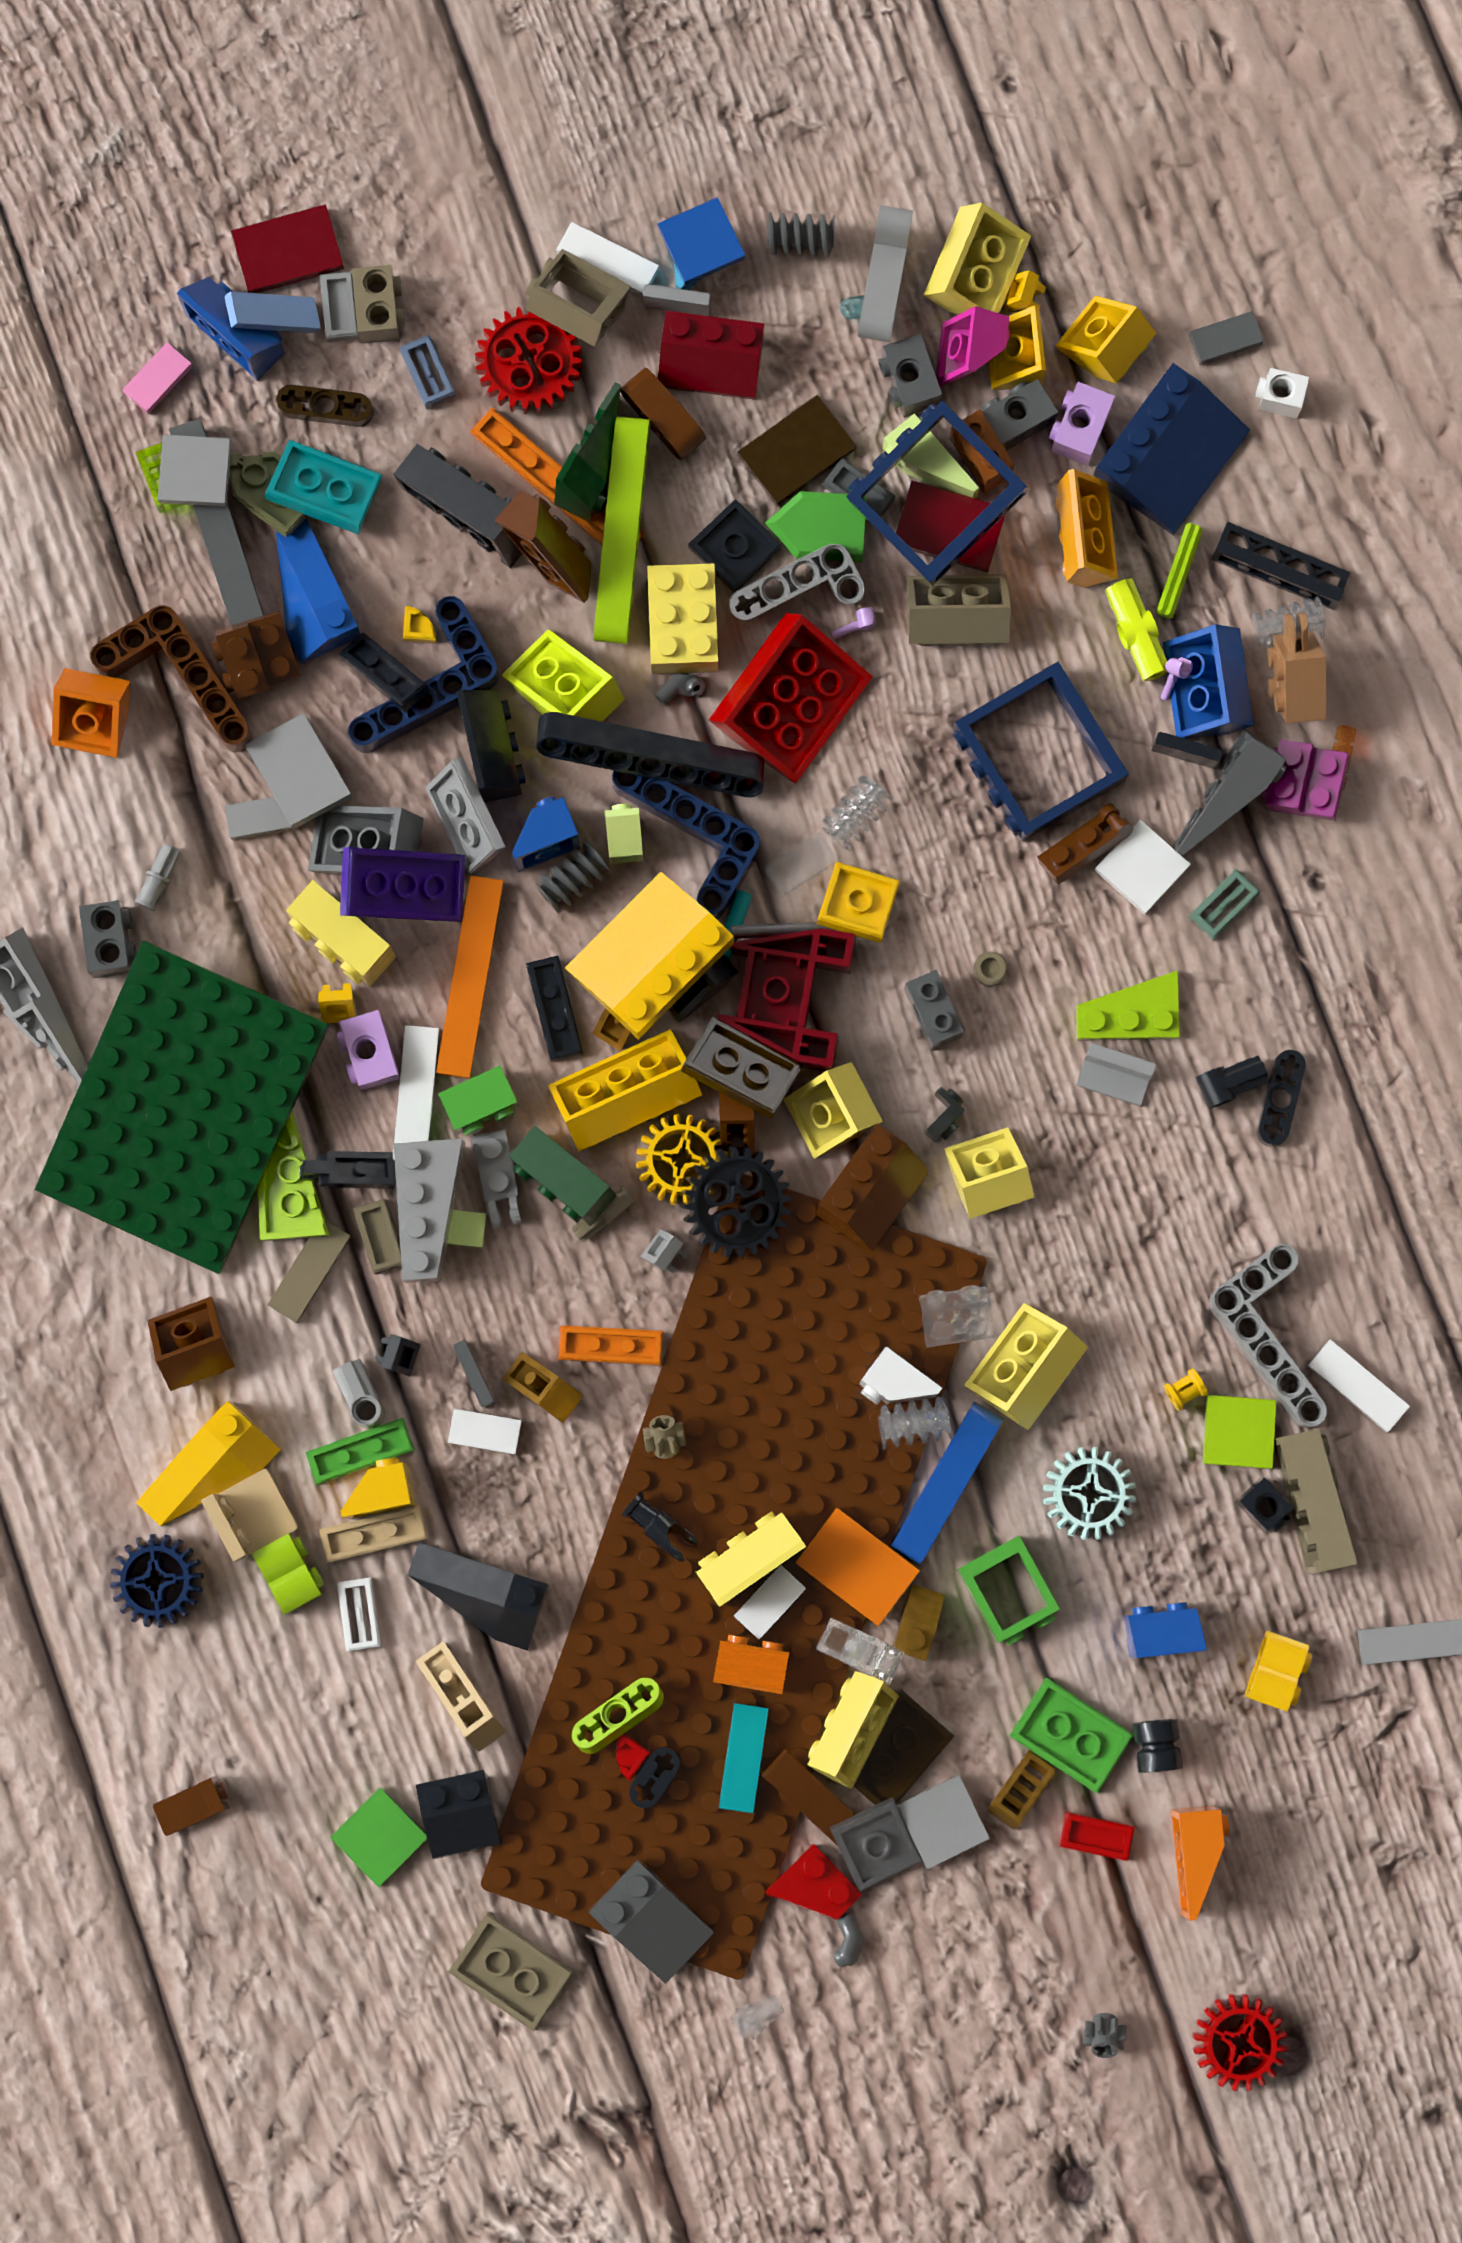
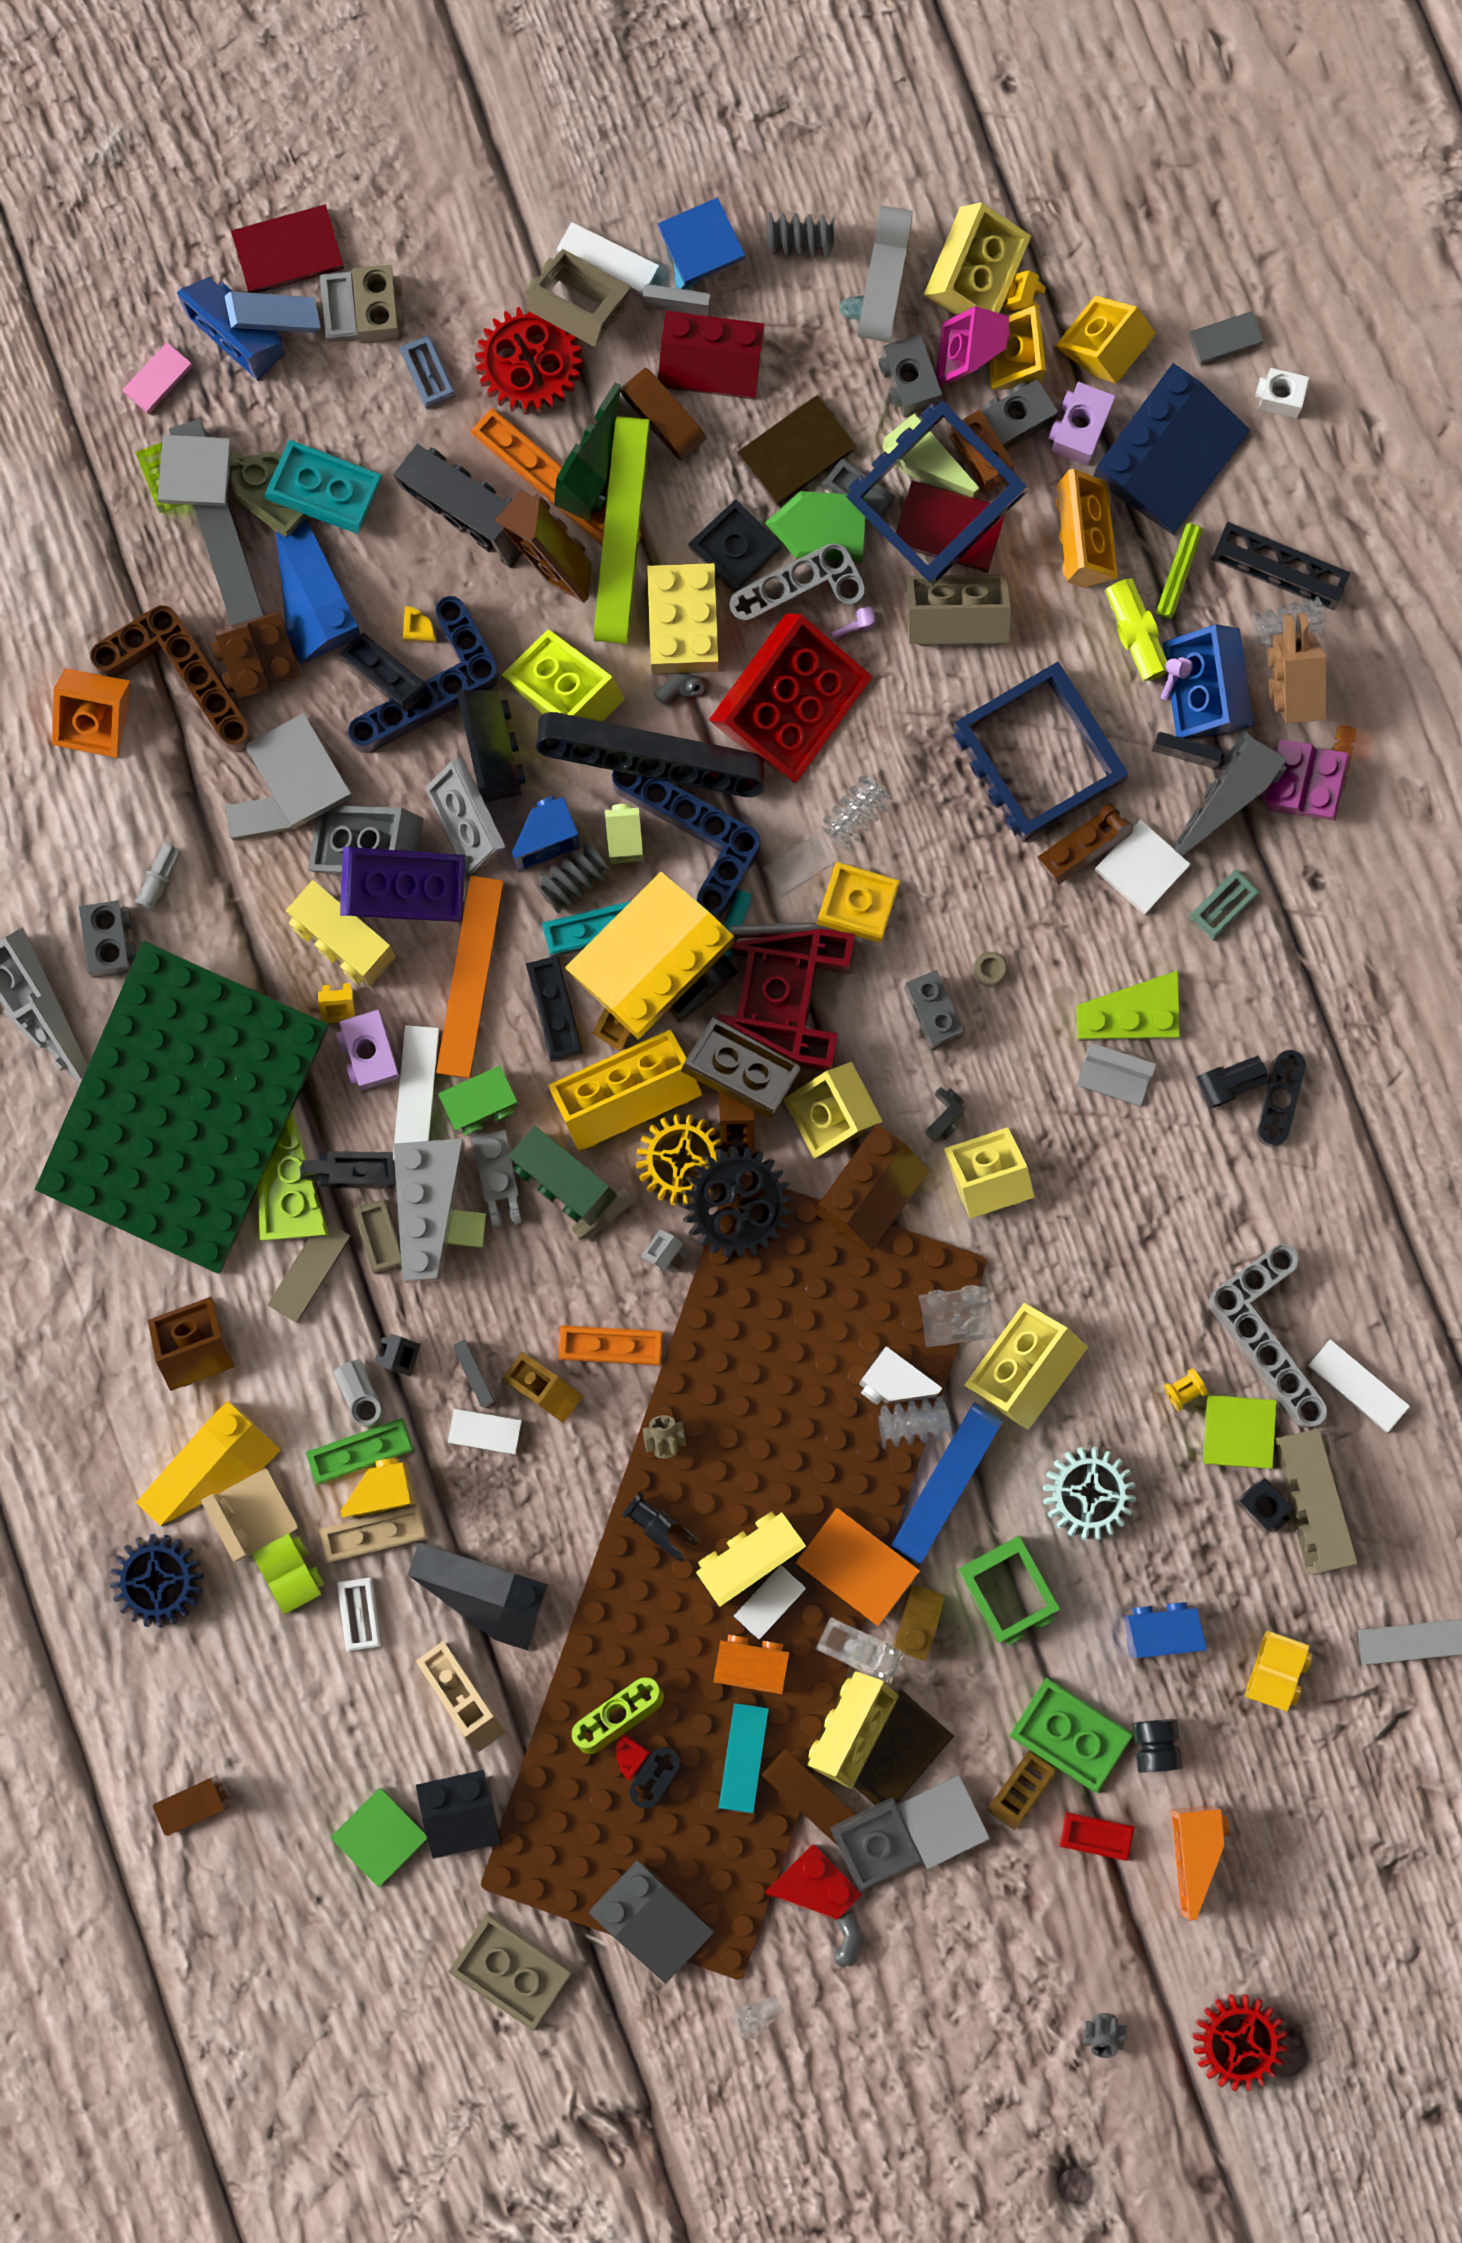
(333, 417): dark brown beam -> none
(578, 930): none -> teal tile

